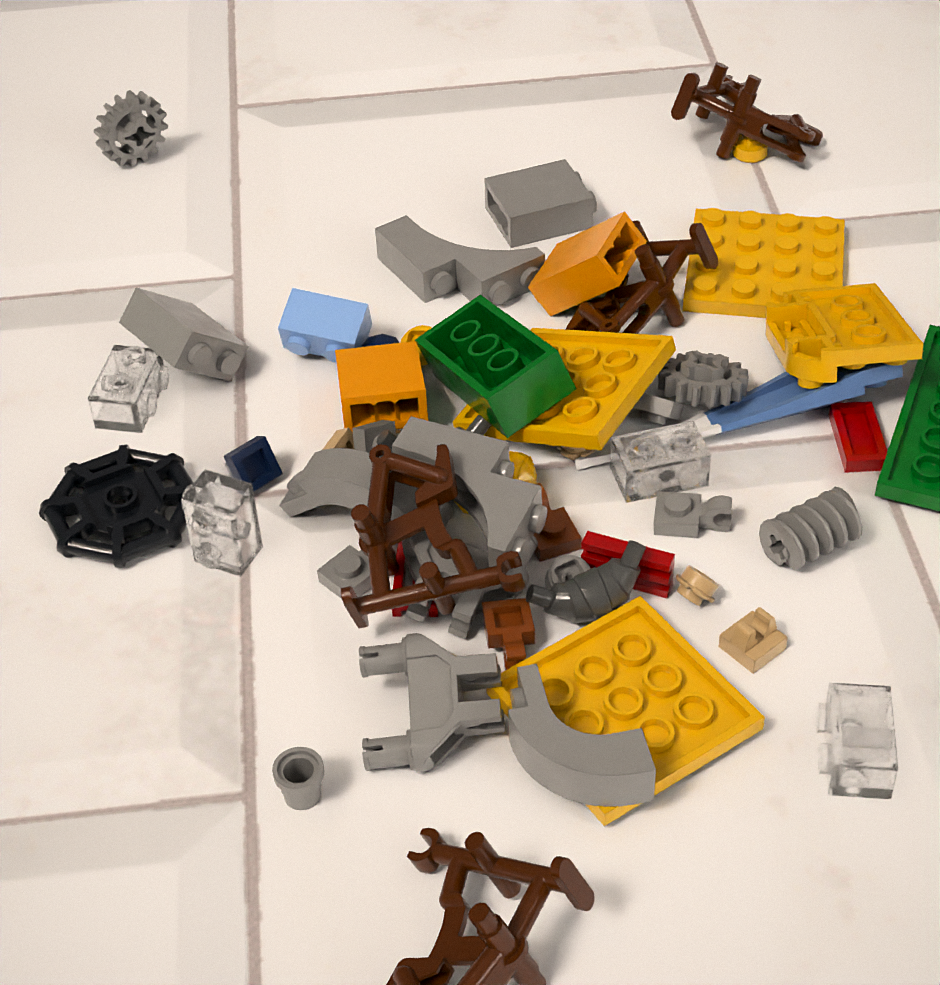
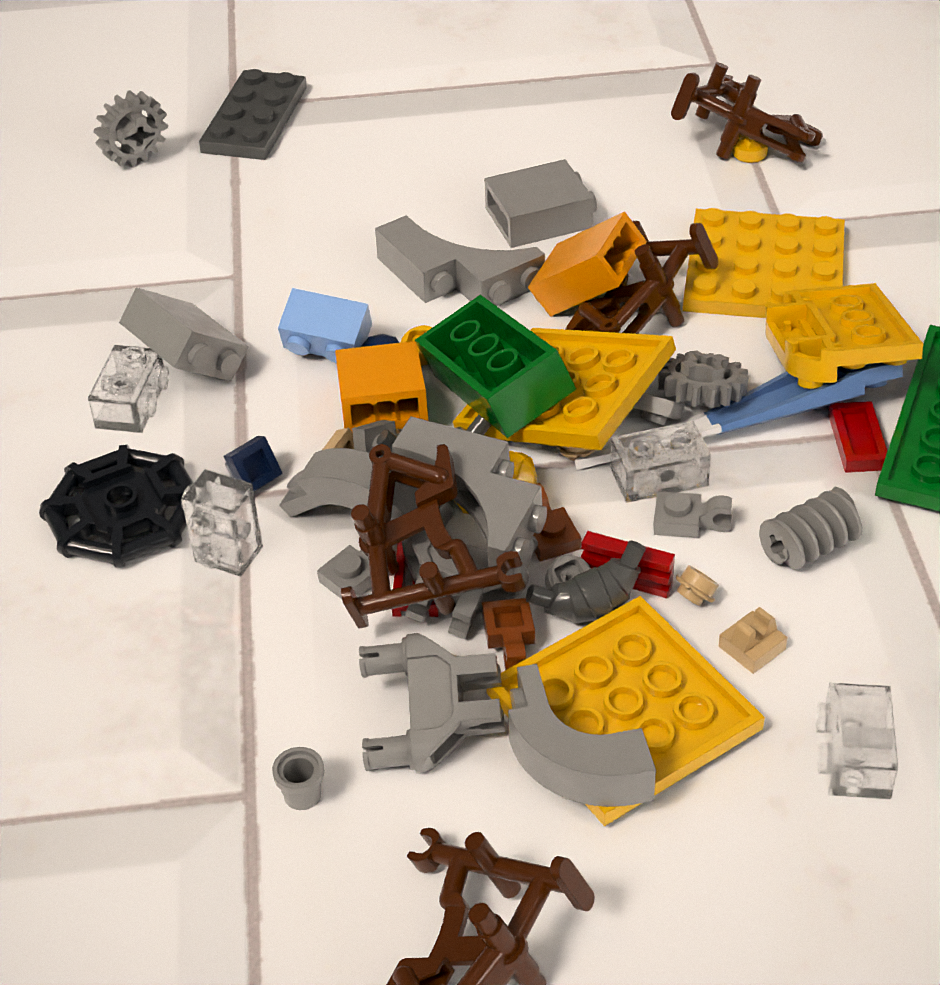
(253, 114): none -> dark grey plate

